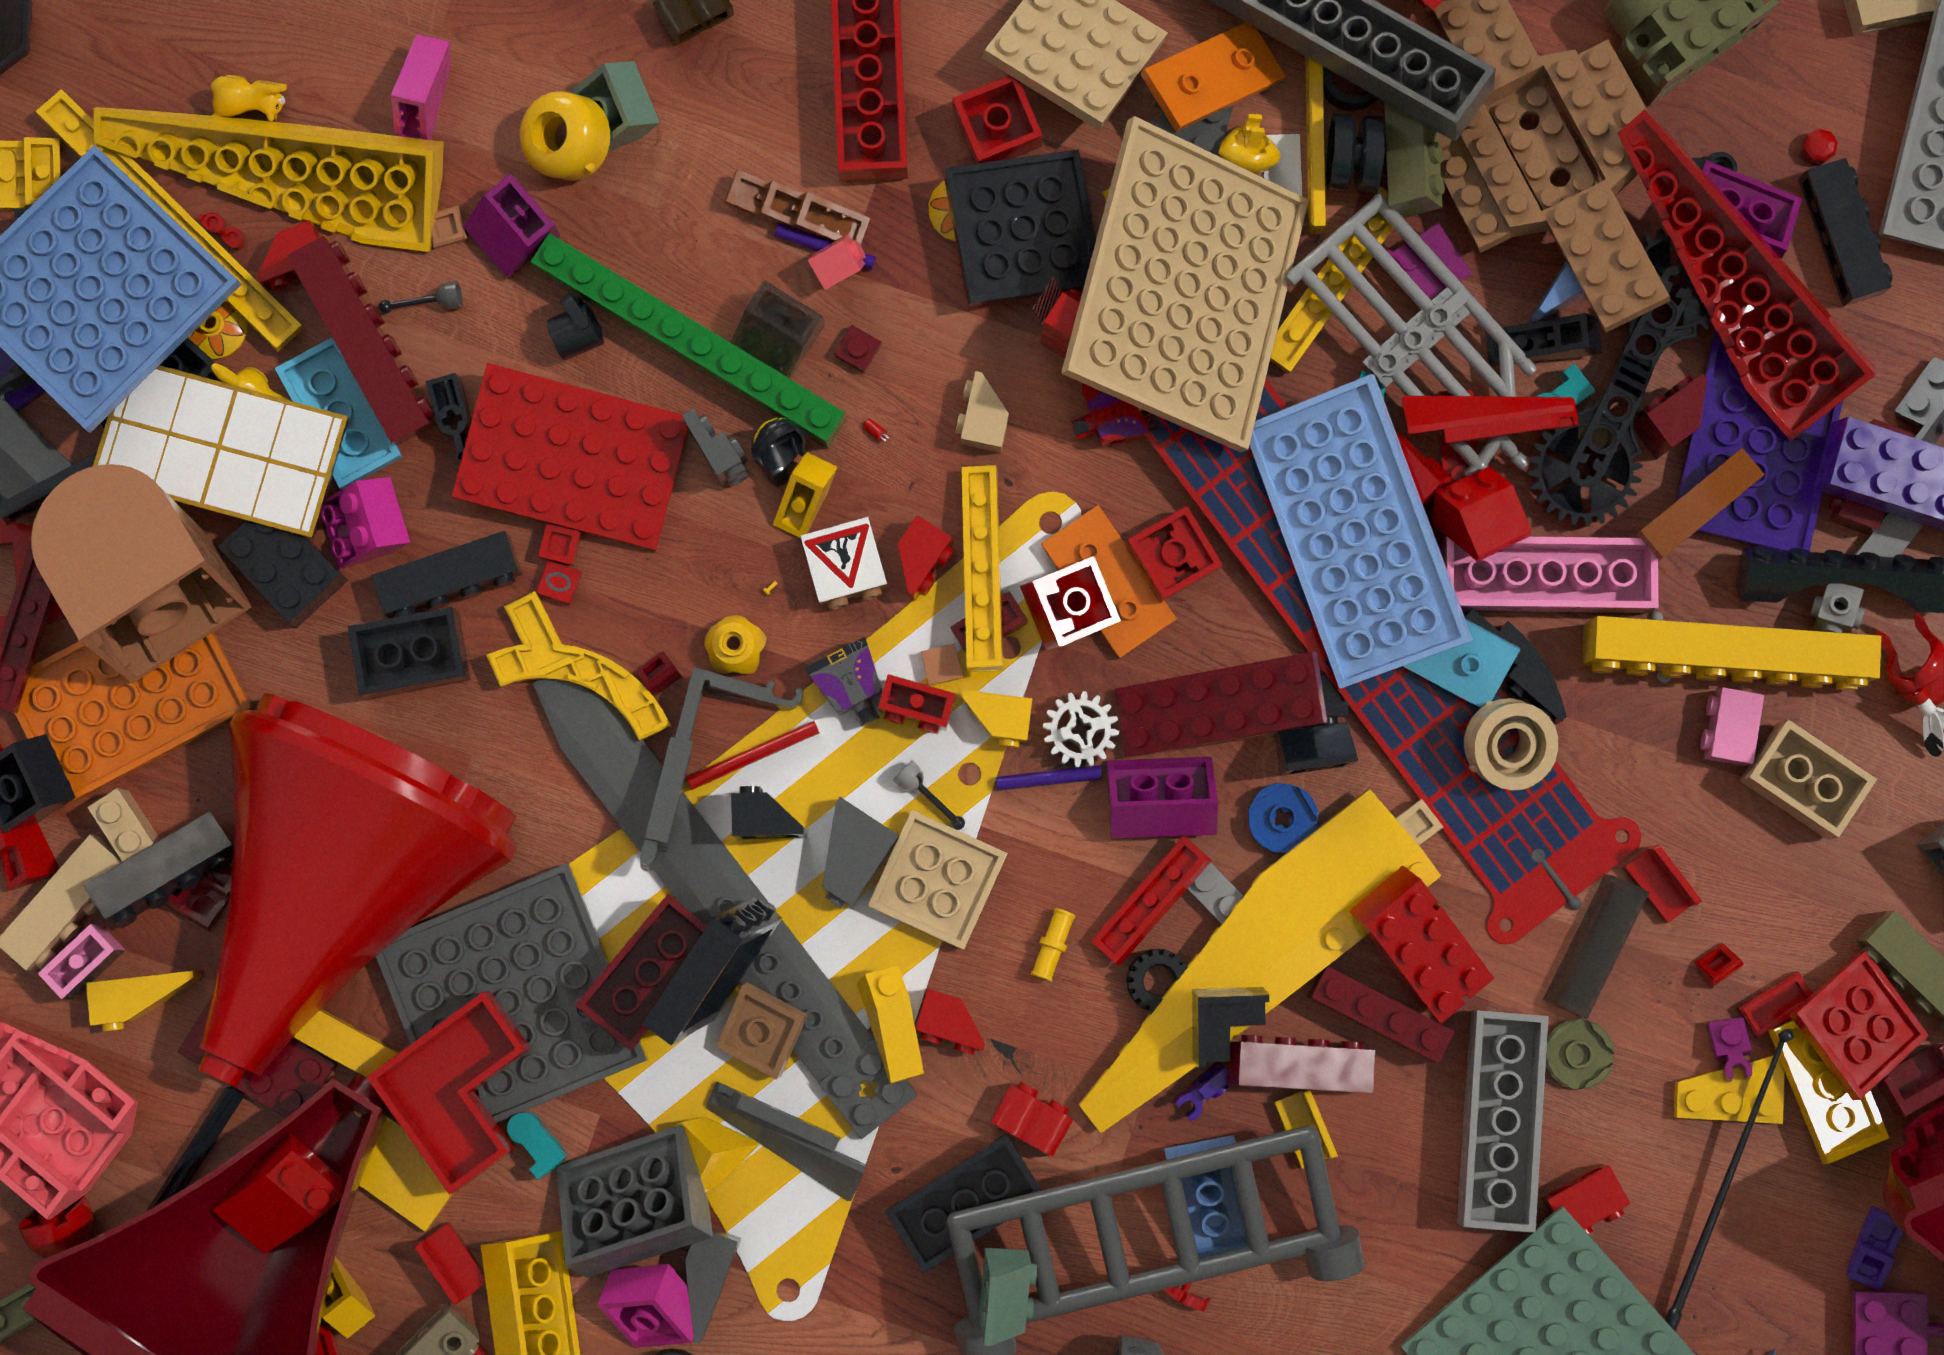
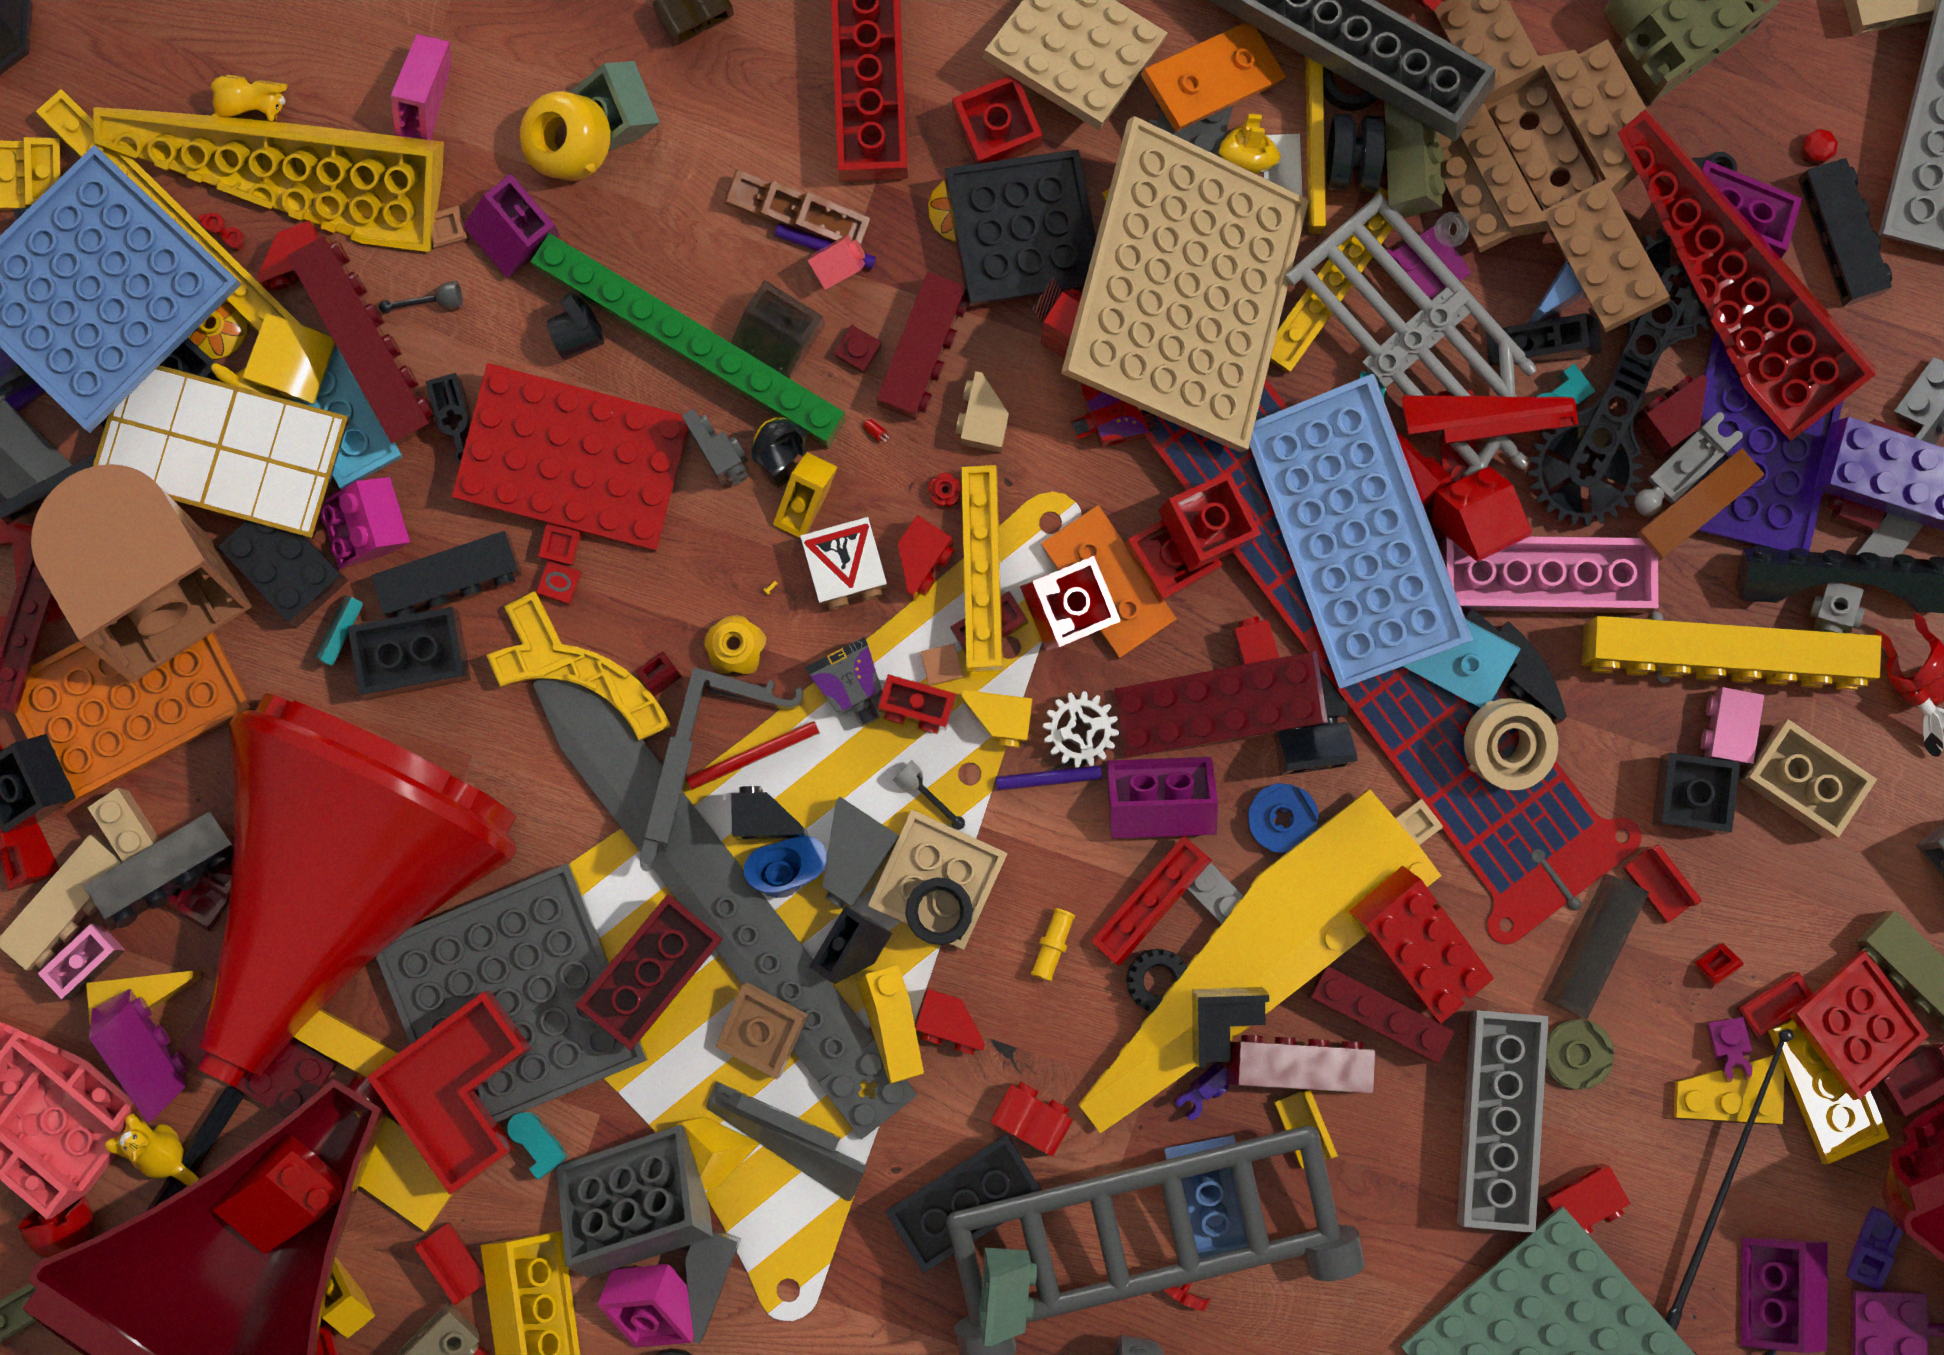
(138, 1053): none -> magenta slope
(152, 1151): none -> yellow animal
(289, 359): none -> yellow slope
(338, 630): none -> teal tile
(712, 970): black window -> none
(785, 866): none -> blue piece
(850, 946): none -> black slope
(922, 345): none -> dark red brick
(944, 885): none -> black tyre
(945, 480): none -> red plate
(1209, 521): none -> red brick
(1254, 641): none -> red brick
(1443, 225): none -> clear plate
(1686, 466): none -> light grey plate
(1696, 793): none -> black brick
(1784, 1294): none -> magenta slope

